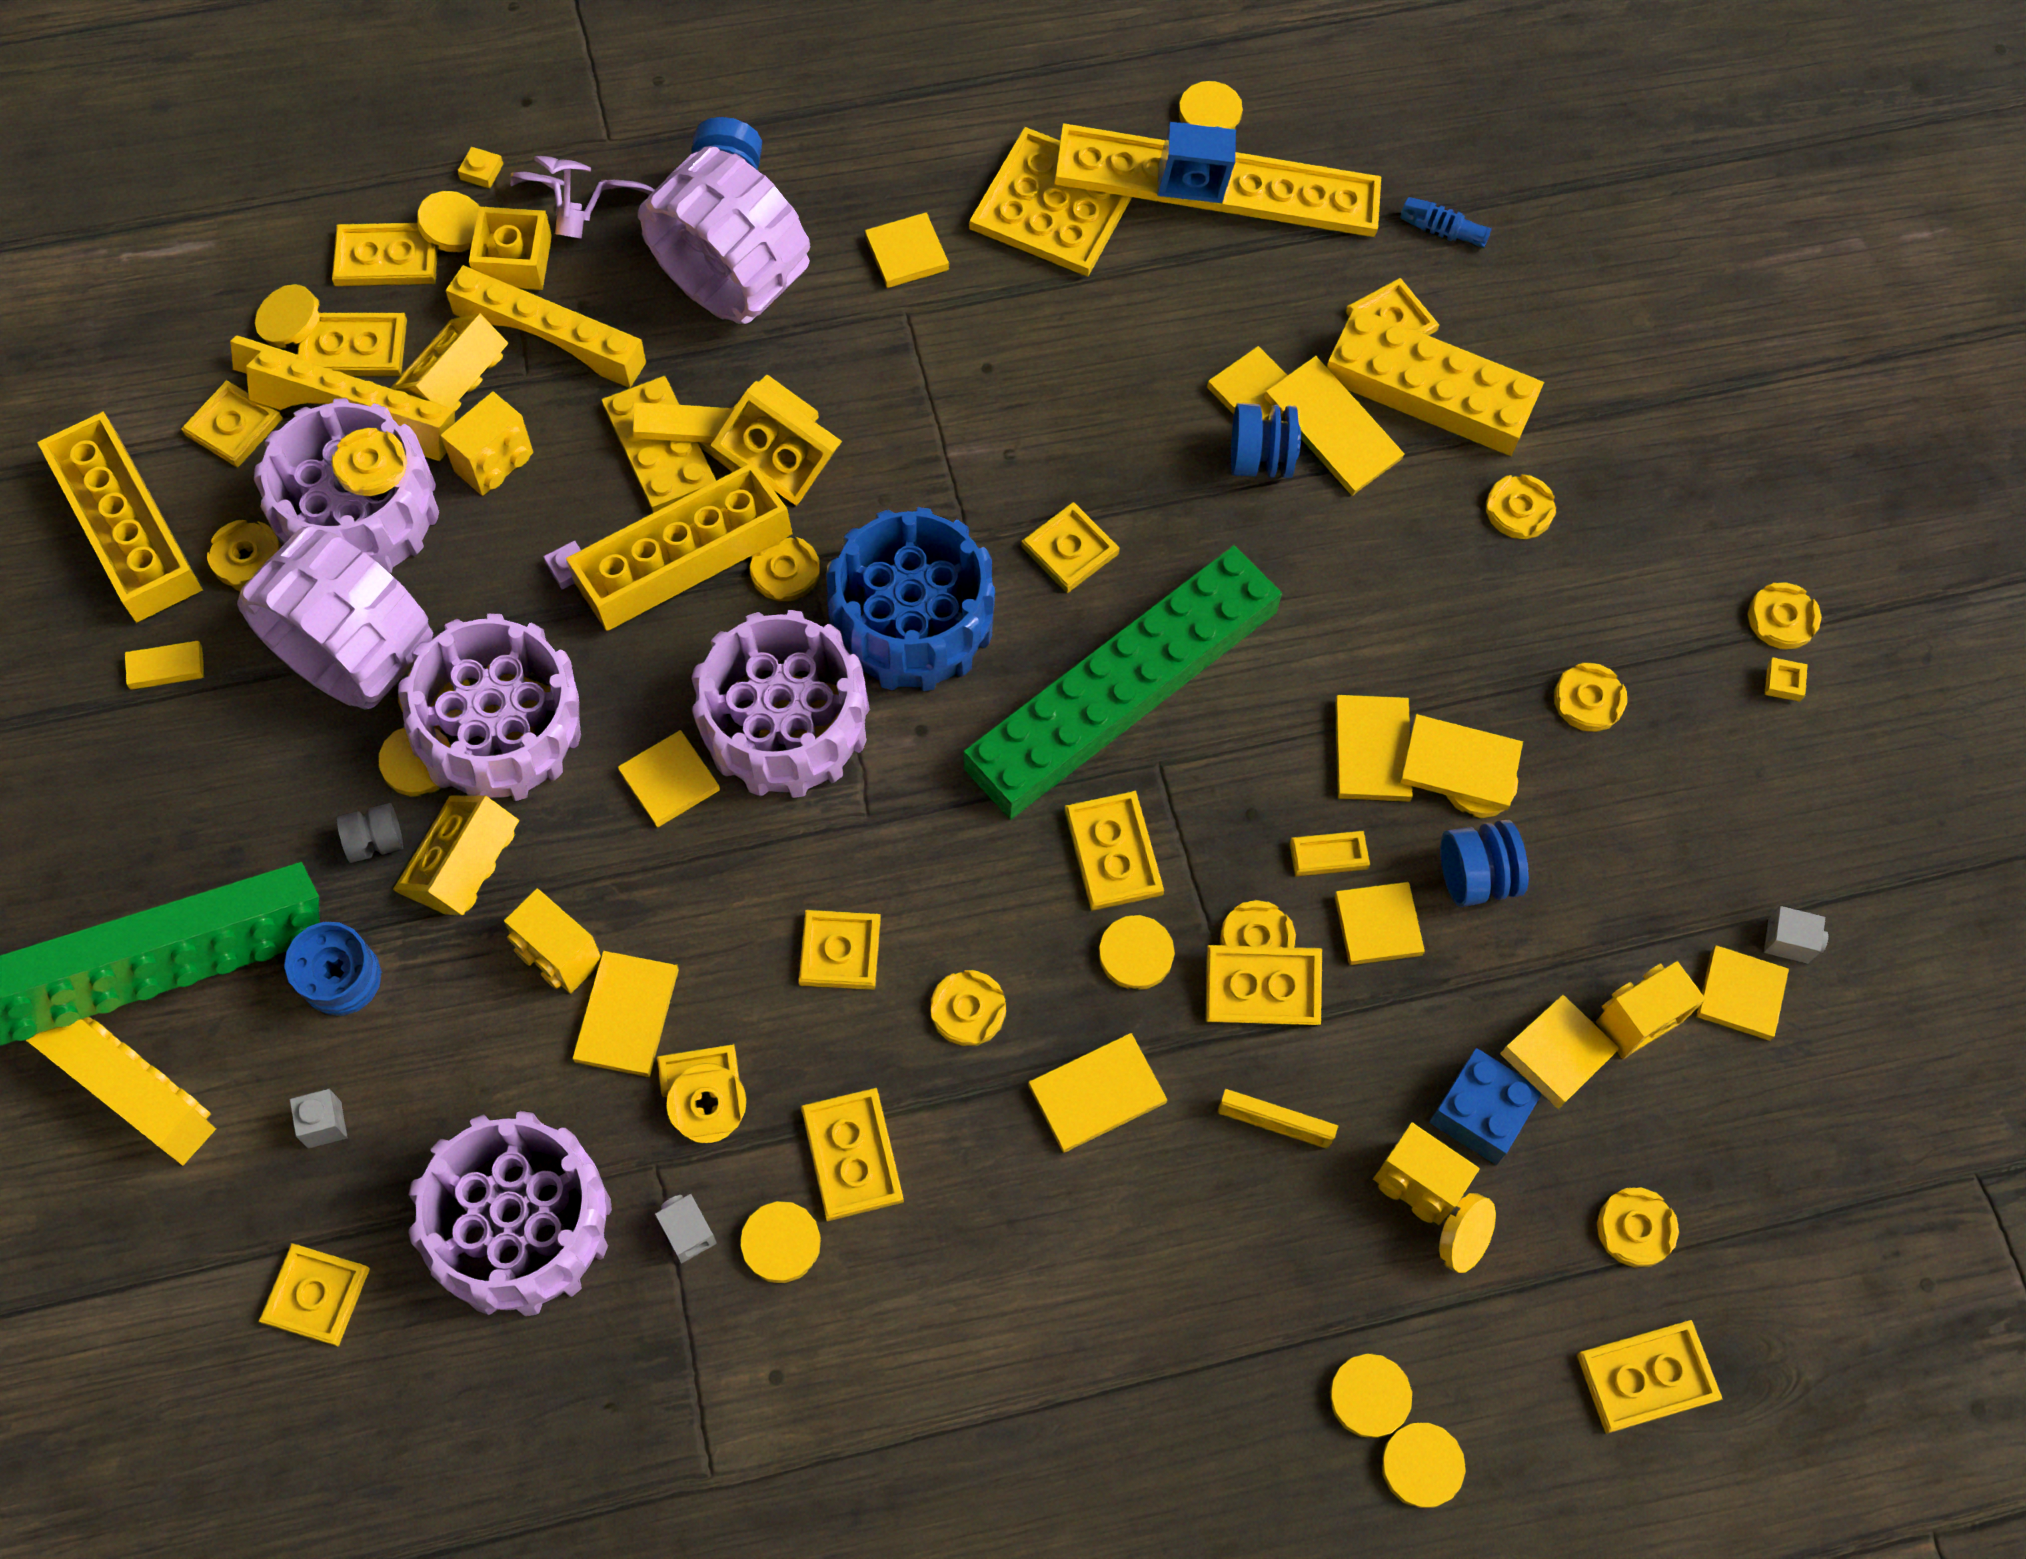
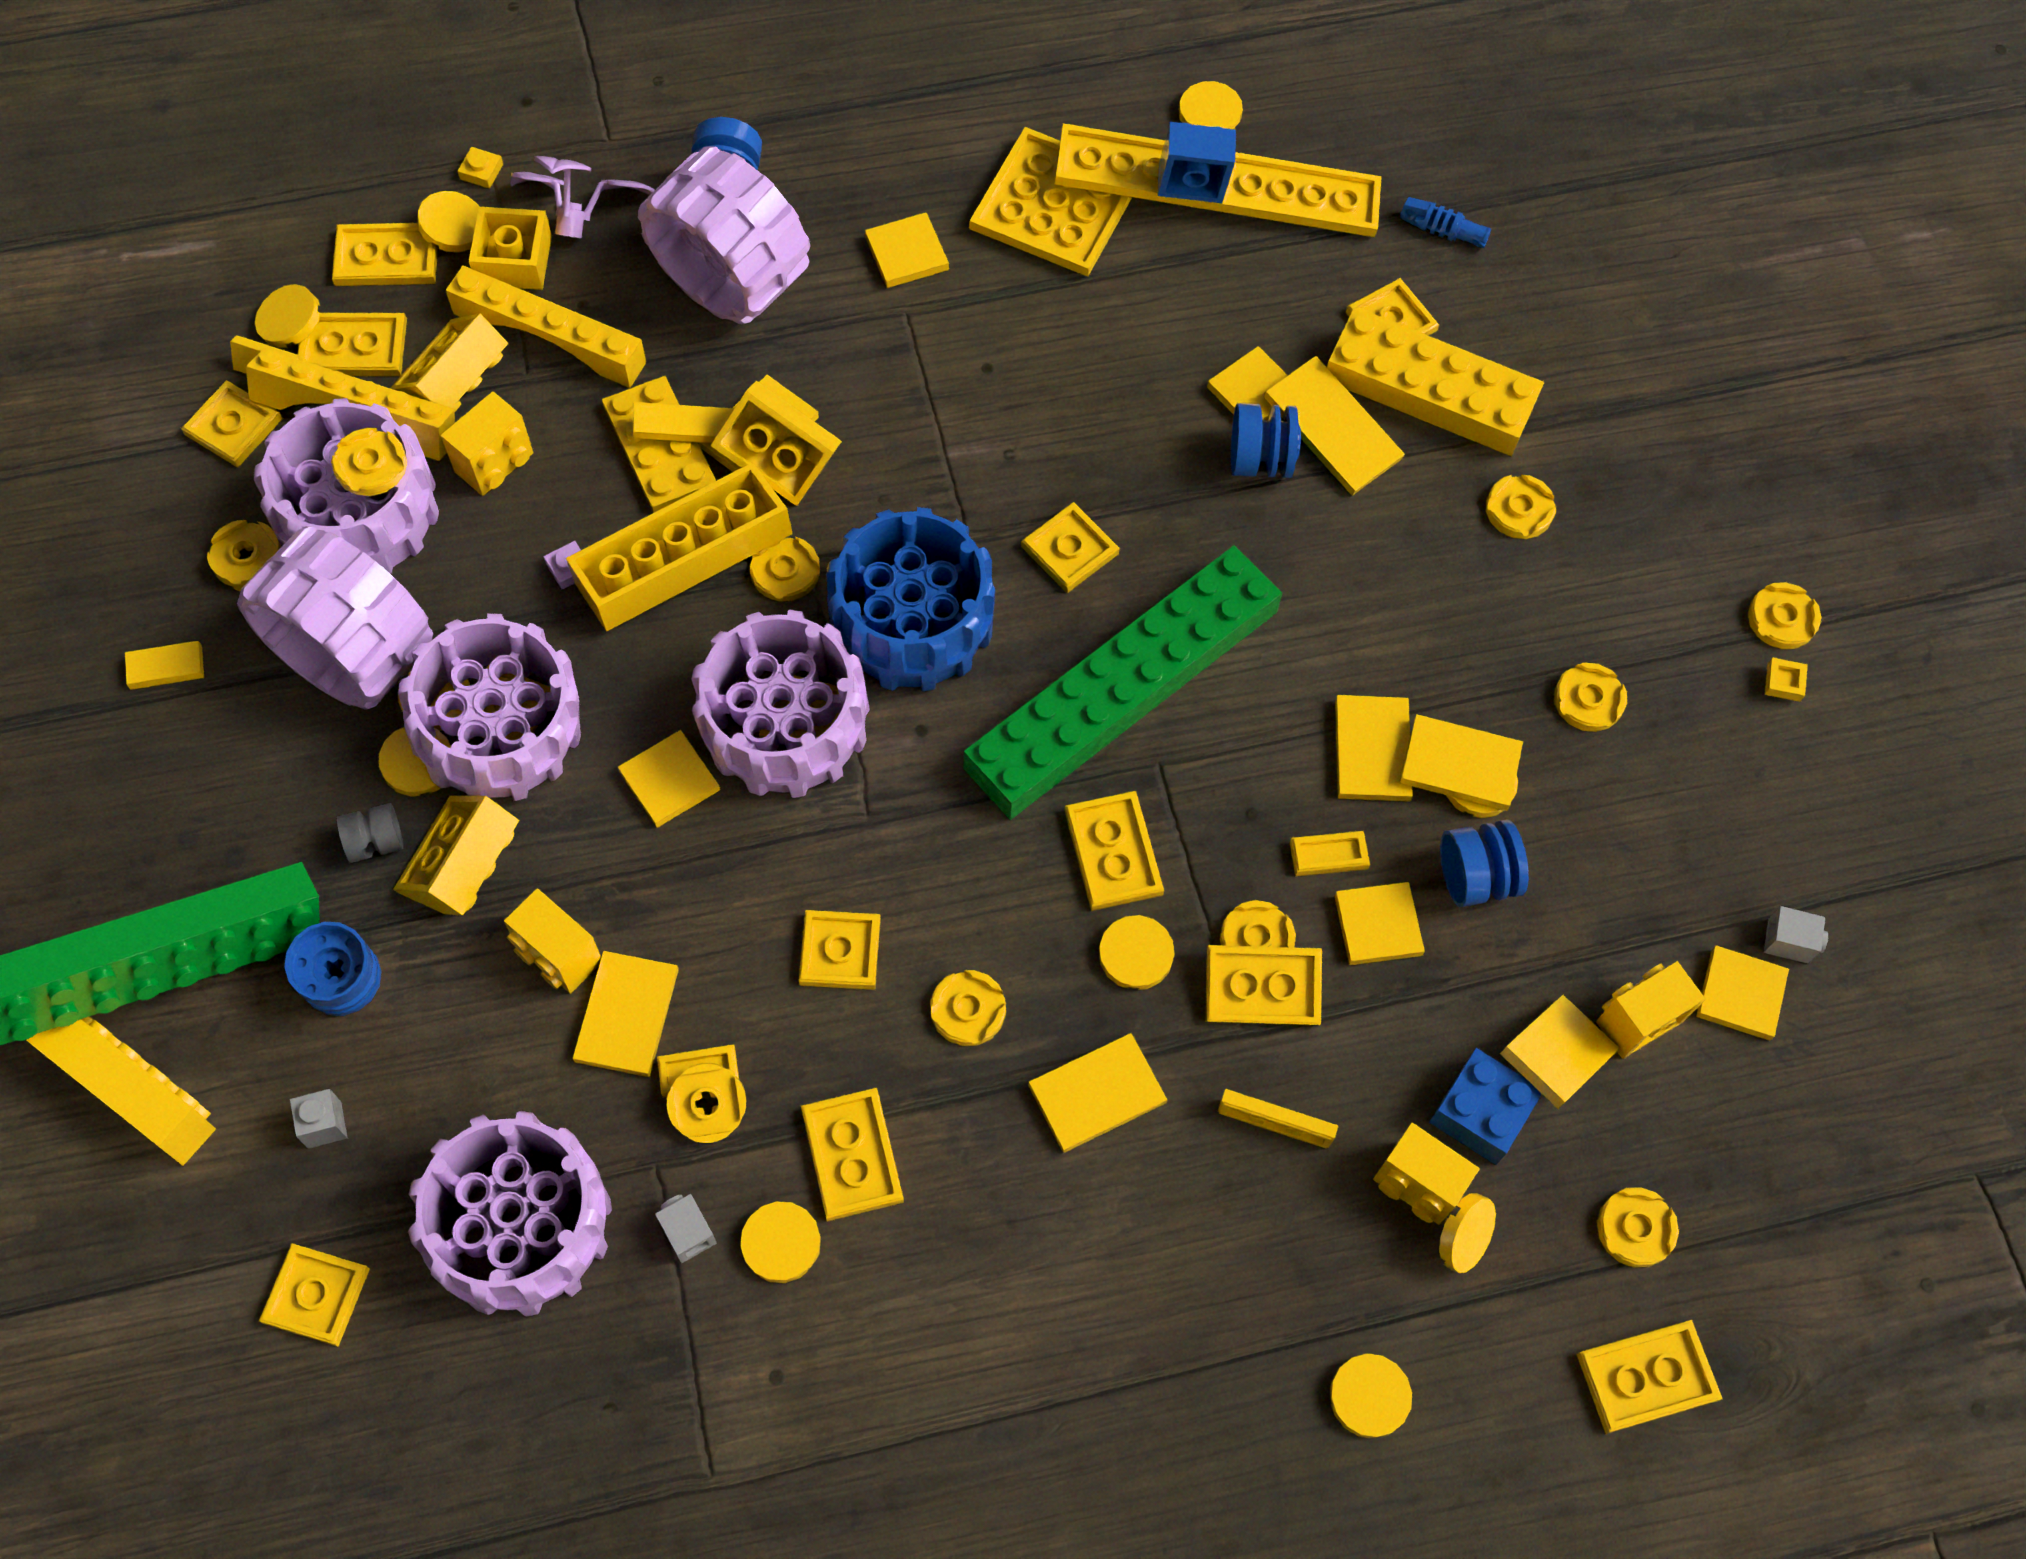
(119, 517): yellow brick -> none
(1423, 1465): yellow tile -> none

